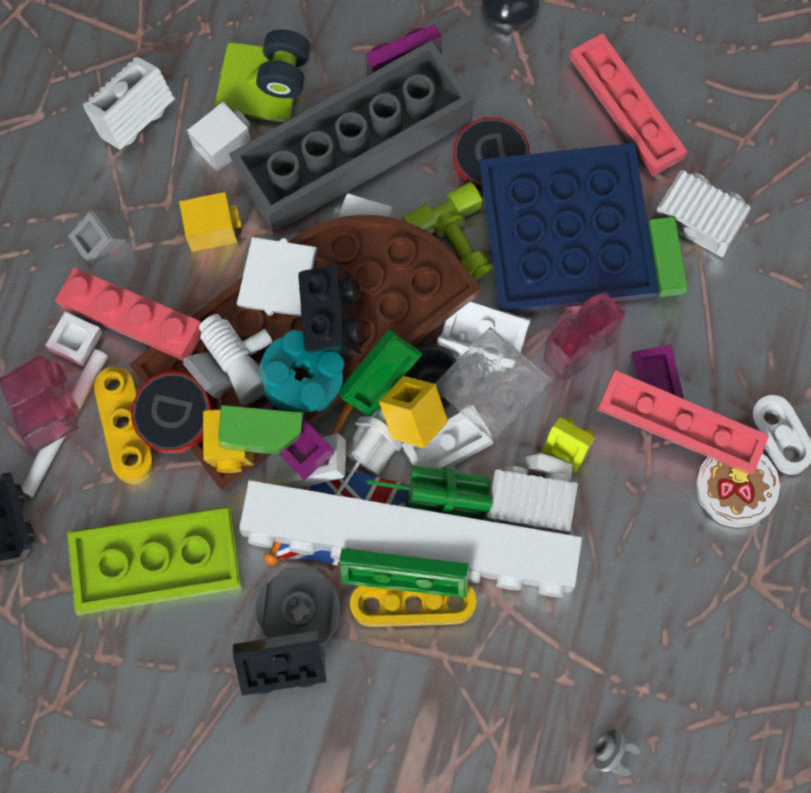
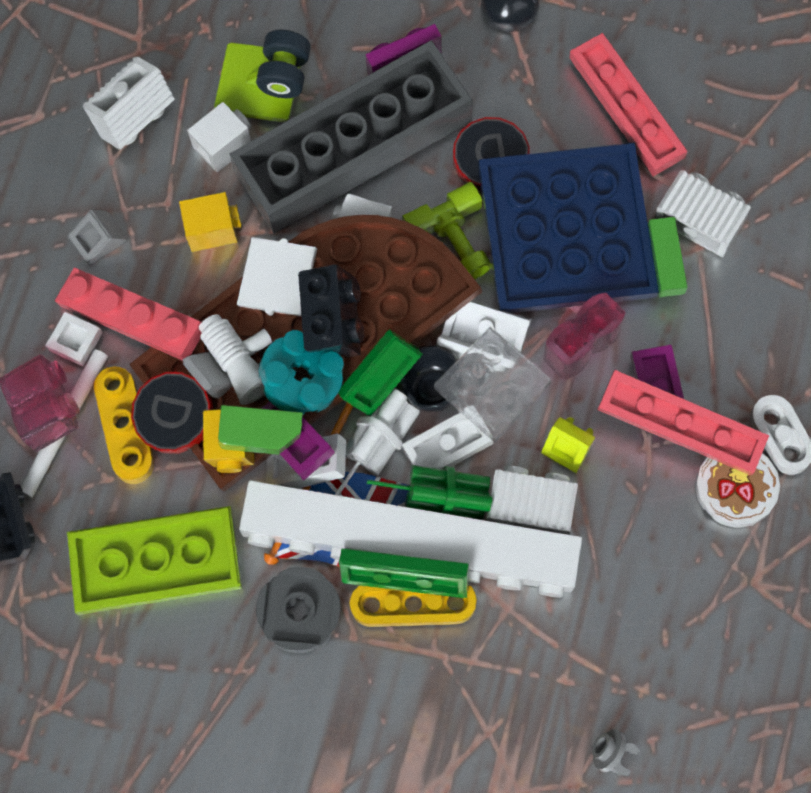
(279, 663): black bracket -> none
(413, 411): yellow brick -> none
(540, 464): white tile -> none

